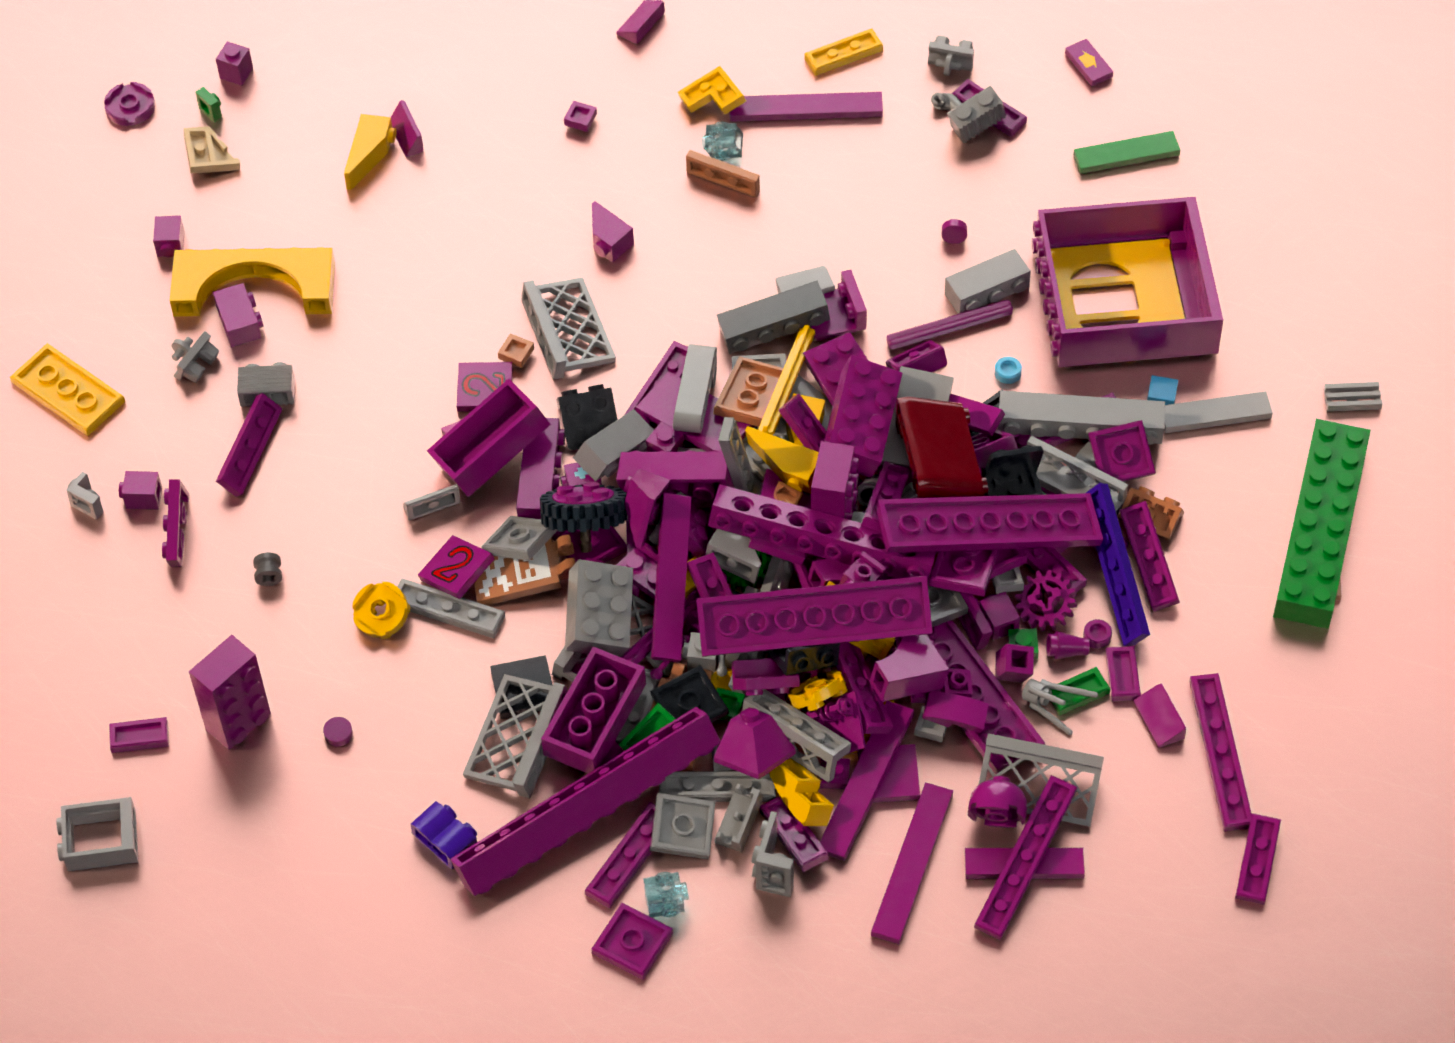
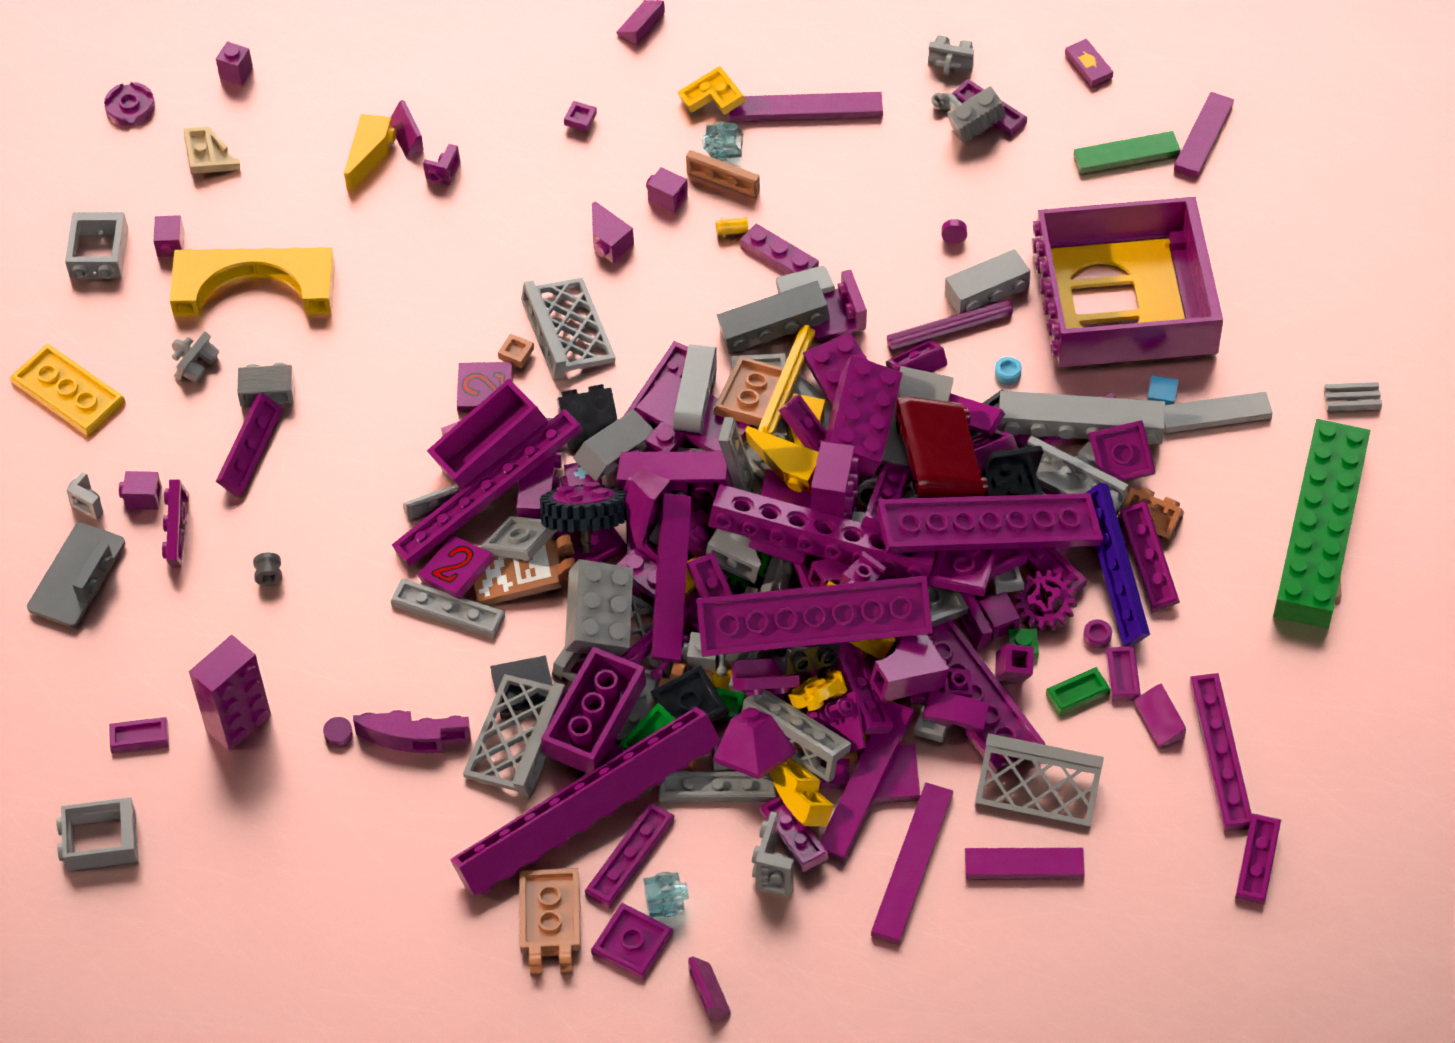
(76, 574): none -> bracket
(97, 225): none -> light grey window
(209, 103): green plate -> none
(237, 314): magenta brick -> none
(384, 624): yellow plate -> none
(400, 733): none -> magenta slope
(442, 832): dark purple brick -> none
(445, 168): none -> magenta bracket
(487, 487): none -> magenta plate
(549, 916): none -> nougat tile
(667, 189): none -> magenta brick
(682, 826): light grey tile -> none
(708, 989): none -> magenta slope
(731, 226): none -> yellow pin
(739, 818): light grey hinge -> none
(777, 250): none -> magenta plate
(787, 494): nougat tile -> none
(843, 51): yellow tile -> none
(998, 803): magenta cylinder -> none
(1025, 857): magenta tile -> none
(1040, 694): light grey plant -> none
(1065, 645): magenta cone -> none
(1204, 134): none -> magenta tile

